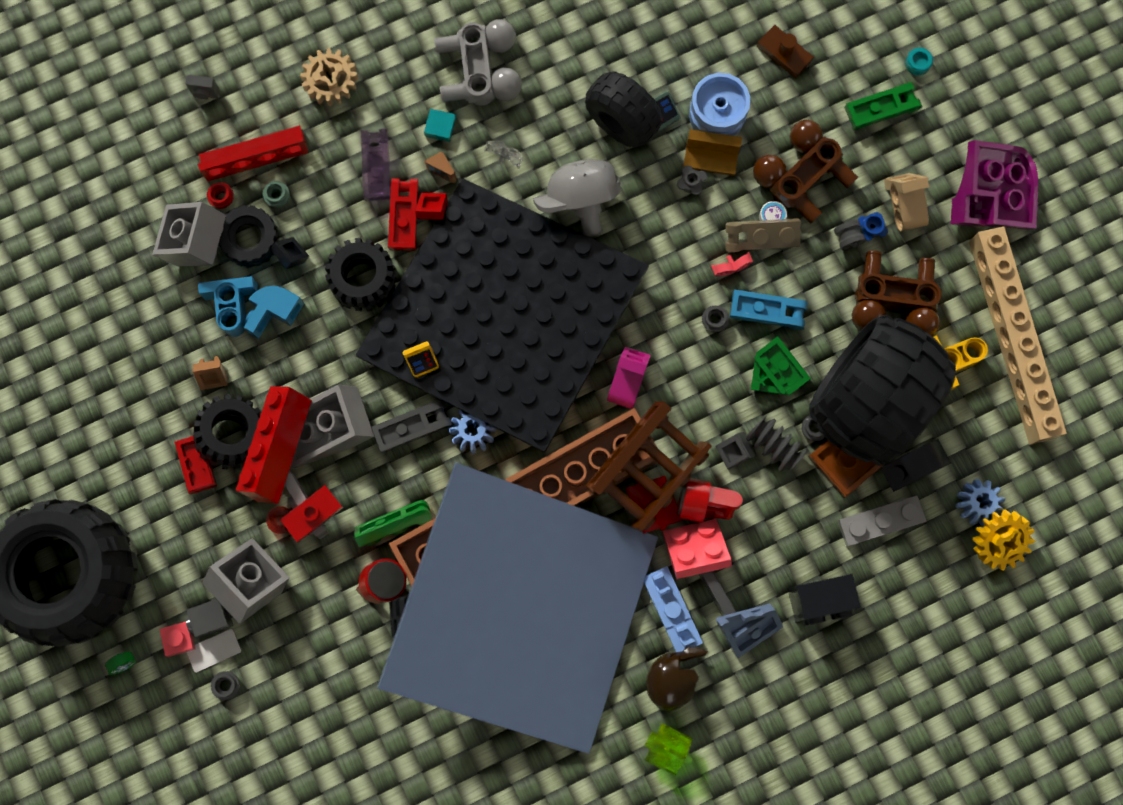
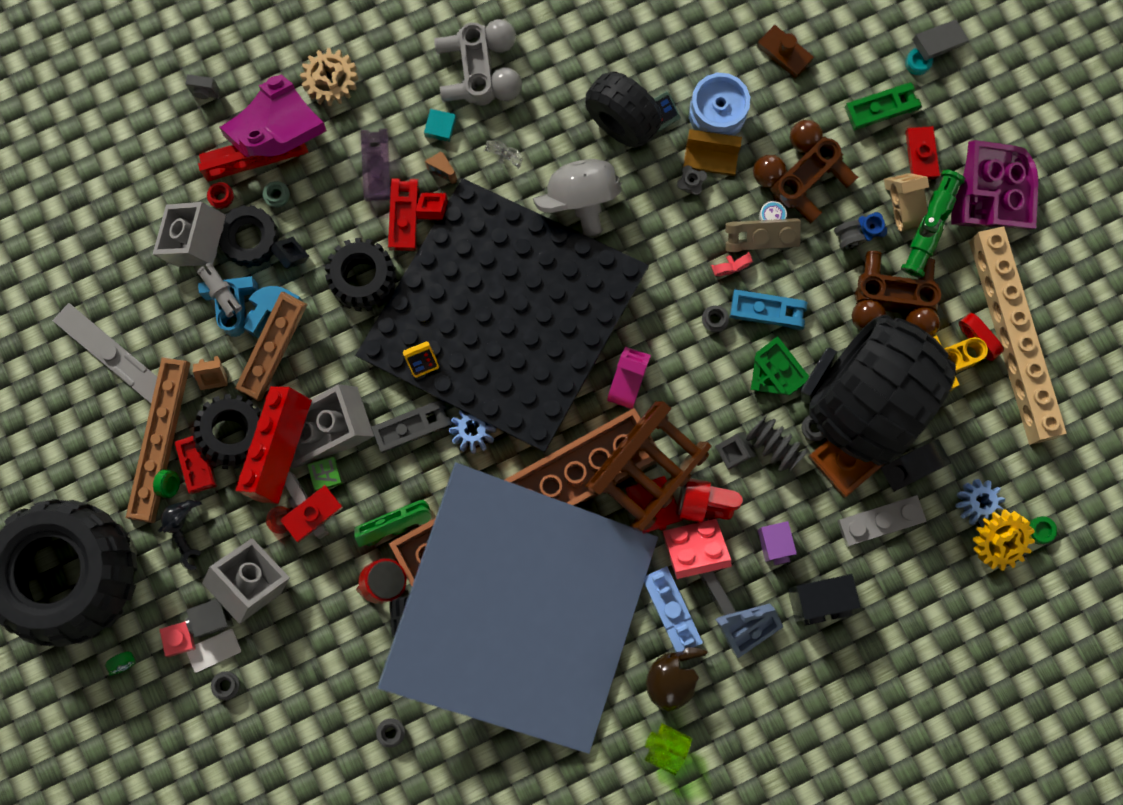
(107, 351): none -> light grey piece
(158, 438): none -> medium nougat tile
(166, 483): none -> green tile
(172, 521): none -> black piece
(219, 289): none -> light grey pin
(271, 346): none -> medium nougat tile
(273, 121): none -> magenta slope
(325, 473): none -> bright green tile
(381, 732): none -> dark grey plate
(777, 543): none -> medium lavender brick
(818, 374): none -> black tile
(922, 152): none -> red plate
(939, 209): none -> green piece
(940, 39): none -> dark grey tile
(973, 327): none -> red beam
(1044, 529): none -> green tile

